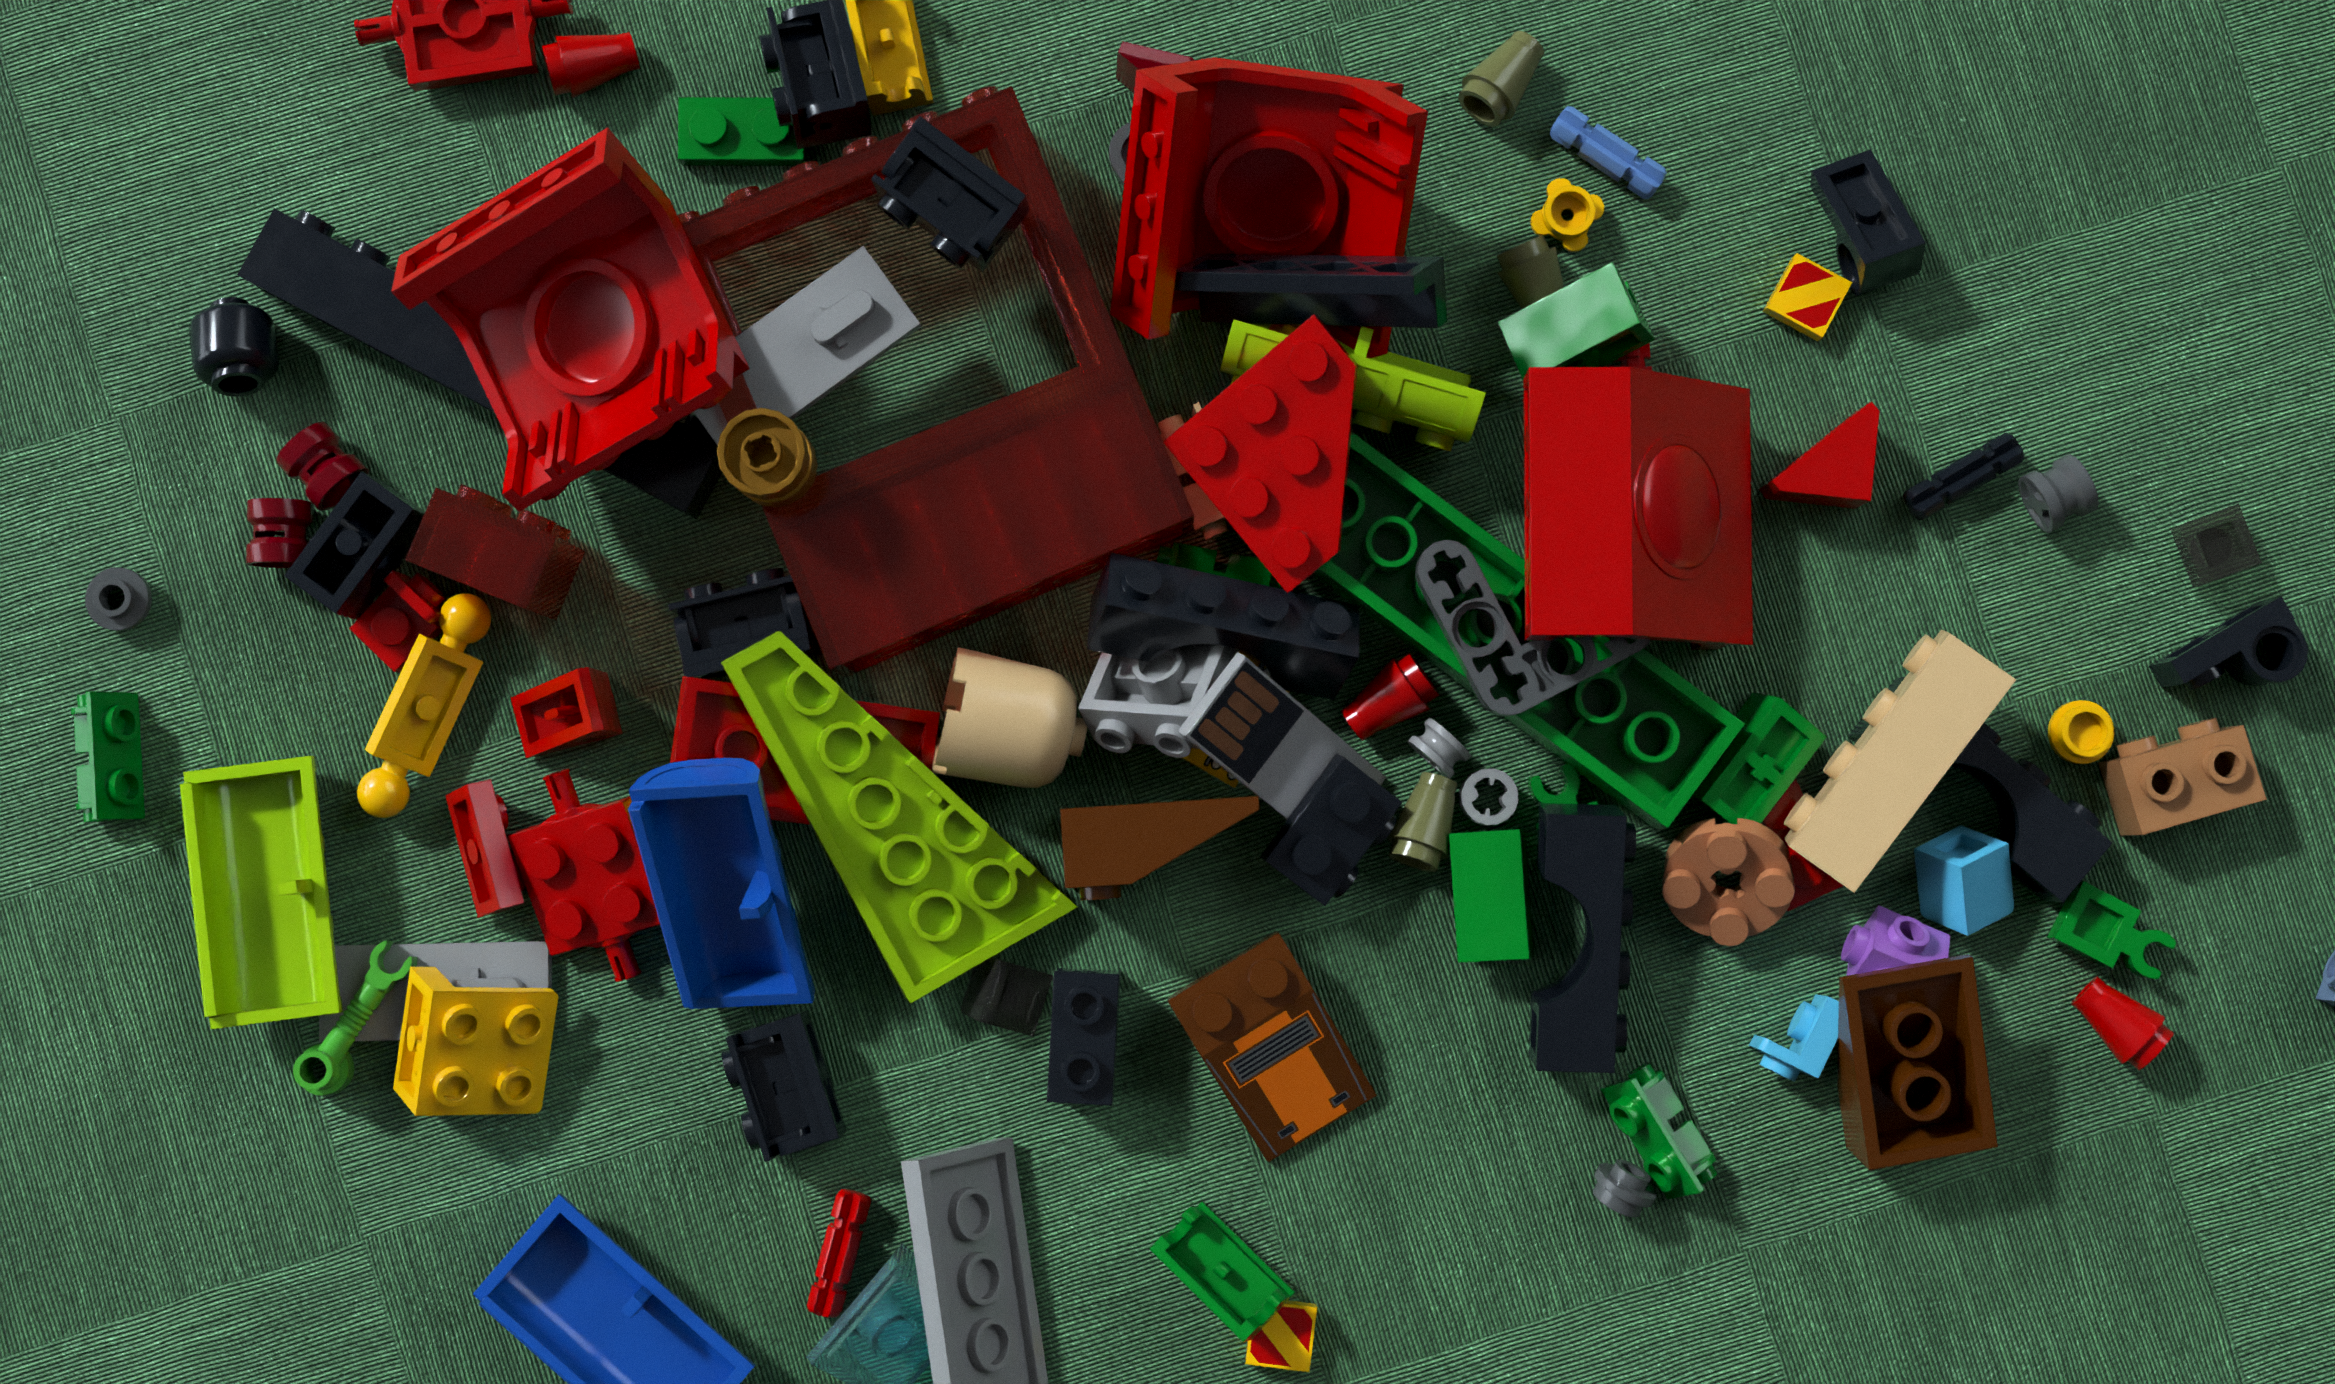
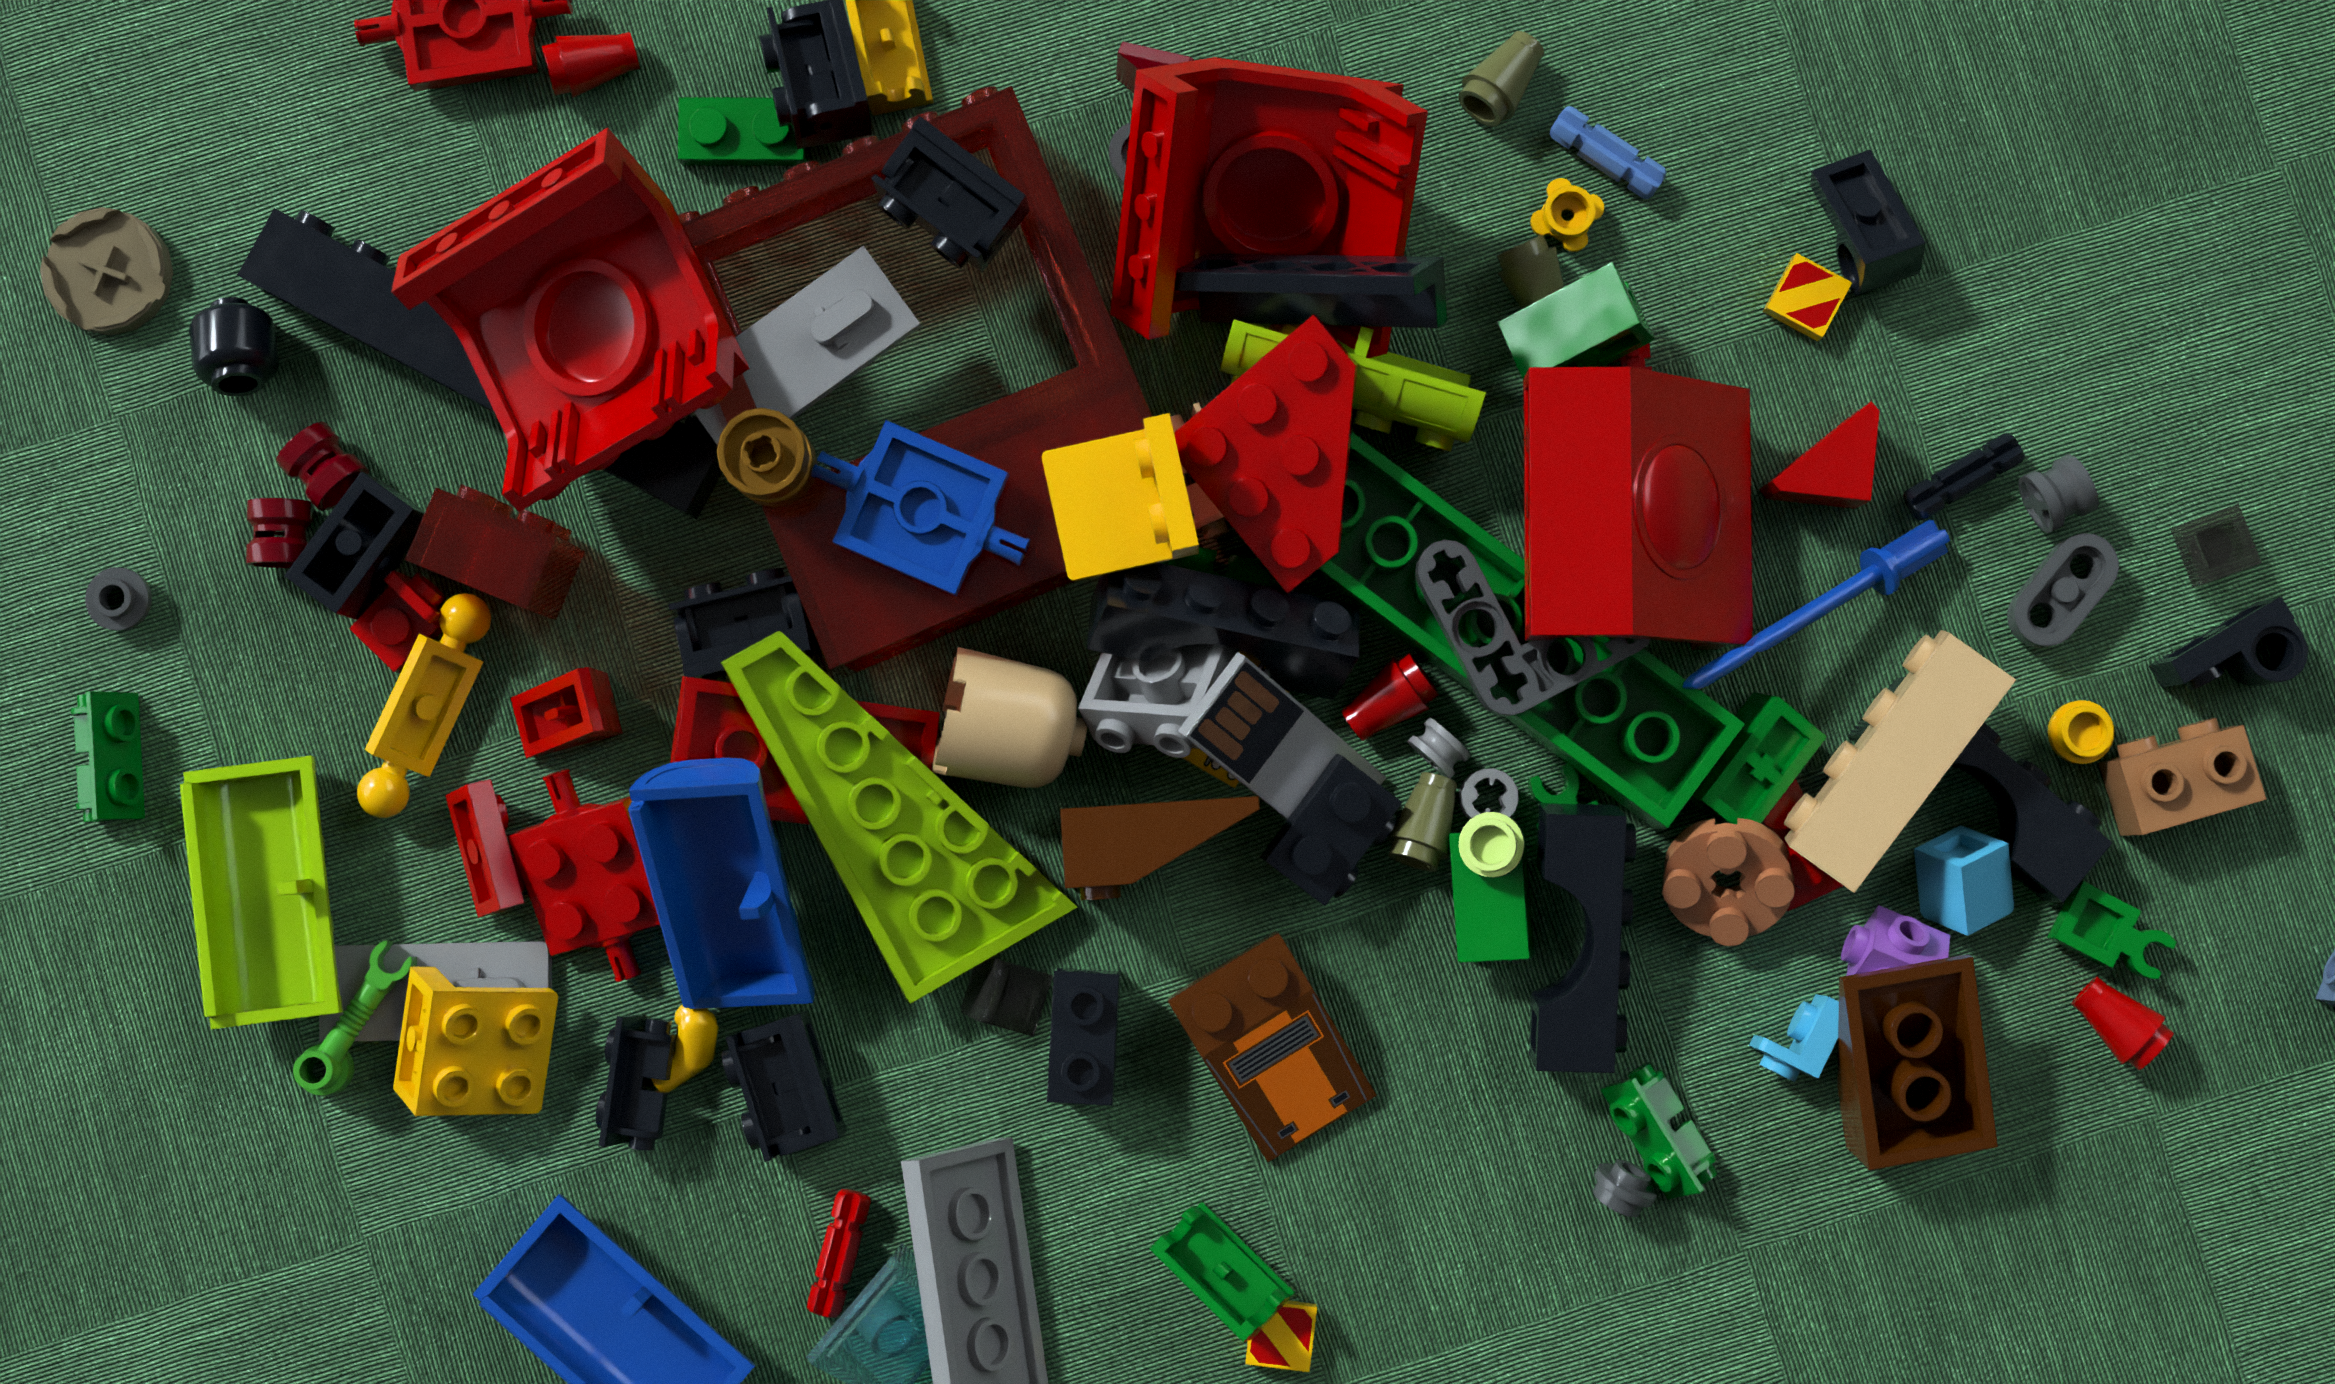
(106, 271): none -> dark tan tile
(627, 1110): none -> black hinge
(693, 1047): none -> yellow arm
(920, 508): none -> blue plate
(1121, 501): none -> yellow bracket
(1491, 844): none -> yellowish green plate
(1880, 570): none -> blue piece
(2061, 593): none -> dark grey plate

